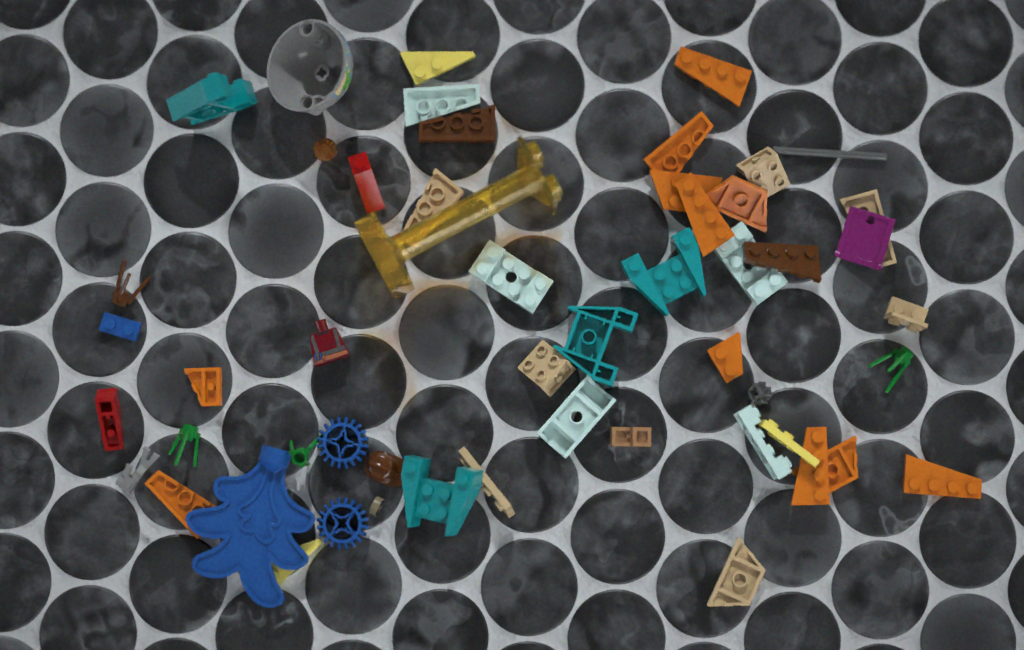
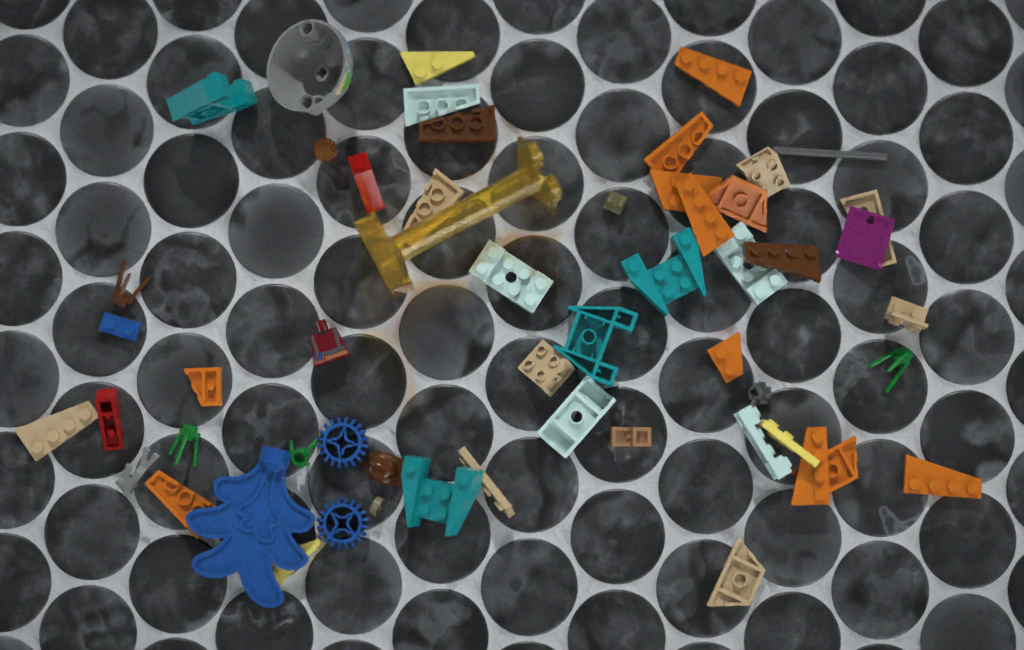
(52, 431): none -> tan wing
(614, 202): none -> olive tile

